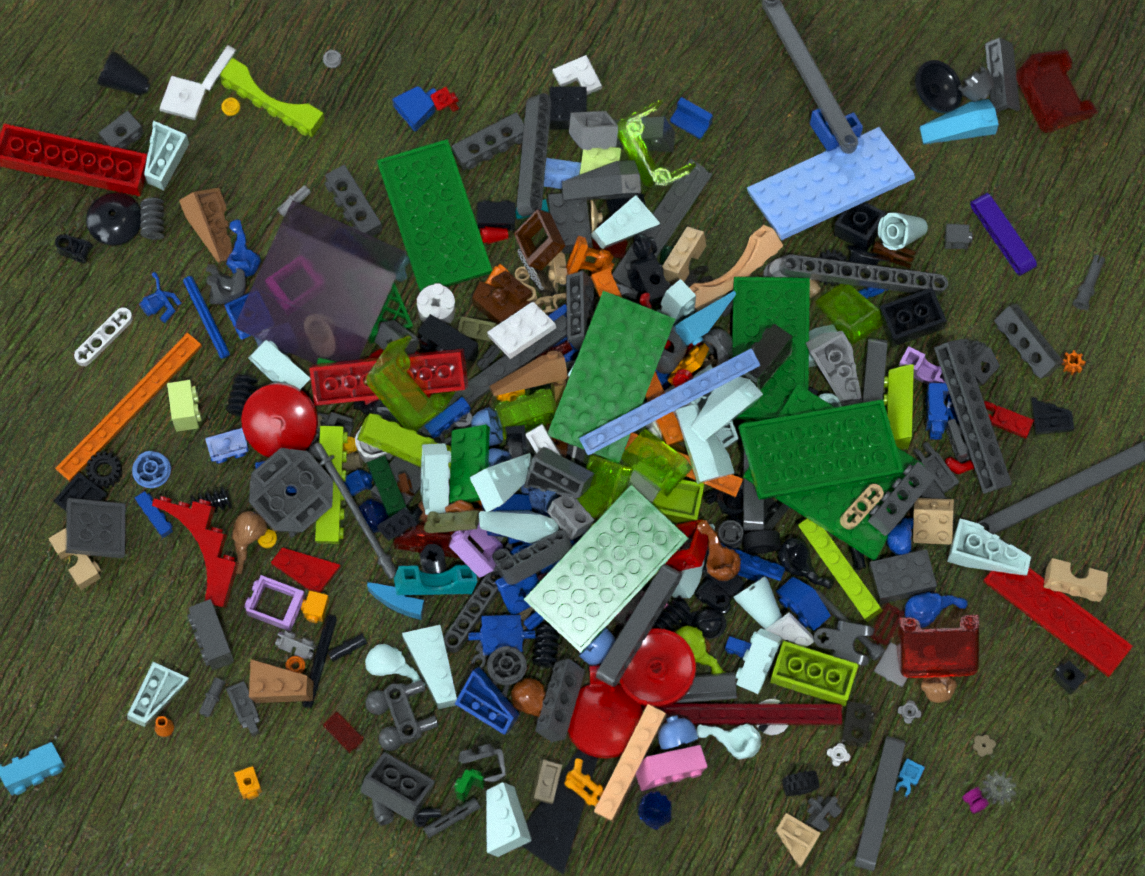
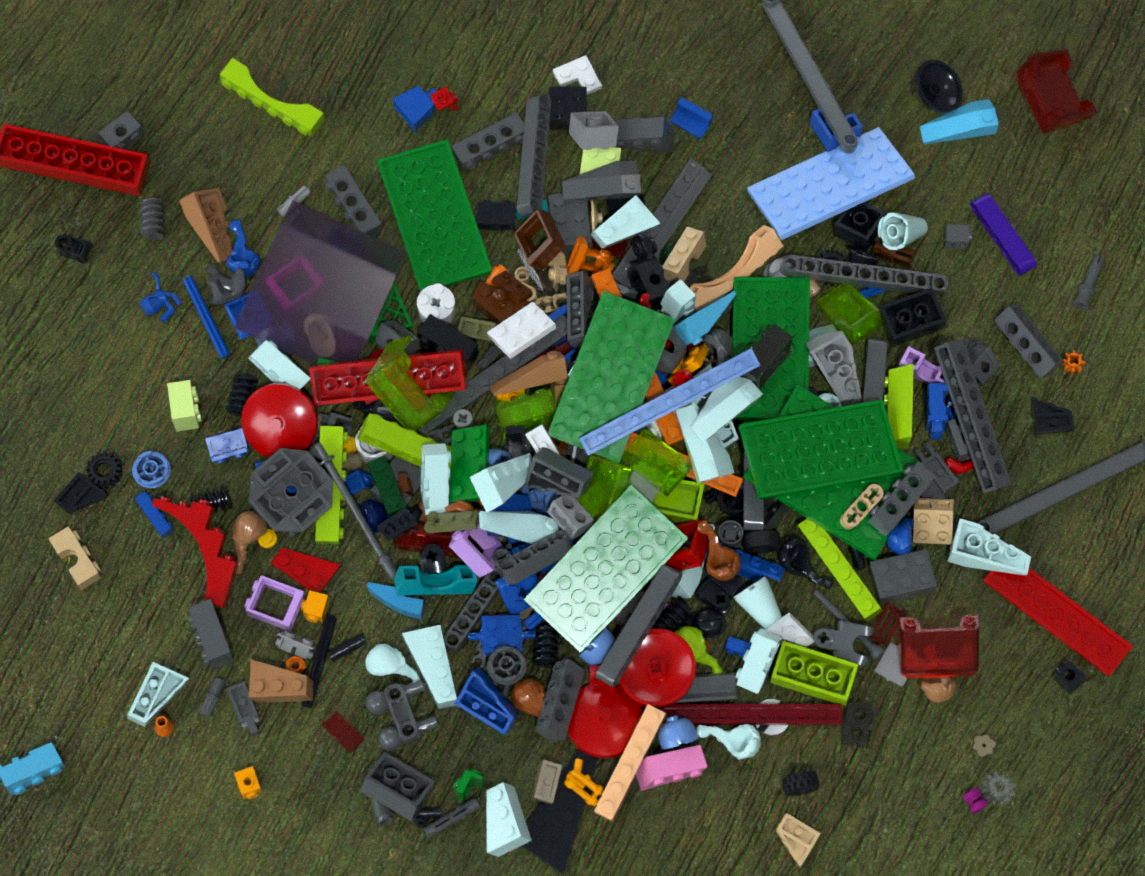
(95, 528): dark grey plate -> none
(105, 338): white beam -> none
(113, 229): black dish -> none
(122, 76): black cone -> none
(129, 407): orange plate -> none
(164, 154): light aqua wedge -> none
(183, 98): white plate -> none
(218, 67): white beam -> none
(230, 106): yellow plate -> none
(332, 59): light grey plate -> none
(401, 275): clear light blue arm -> none
(448, 417): blue piece -> none
(484, 751): dark grey piece -> none
(486, 417): medium blue cylinder -> none
(493, 234): red cone -> none
(558, 171): light blue bracket -> none
(629, 135): clear neon green windscreen -> none
(655, 810): clear blue hair -> none
(803, 602): blue brick -> none
(820, 809): dark grey hips -> none
(844, 756): white plate -> none
(879, 803): dark grey beam -> none
(909, 774): dark azure plate -> none
(915, 713): light grey plate -> none
(928, 605): blue hair -> none
(977, 85): dark grey cone -> none
(1003, 71): dark grey panel -> none
(1009, 420): red hinge -> none
(1059, 578): tan arch -> none

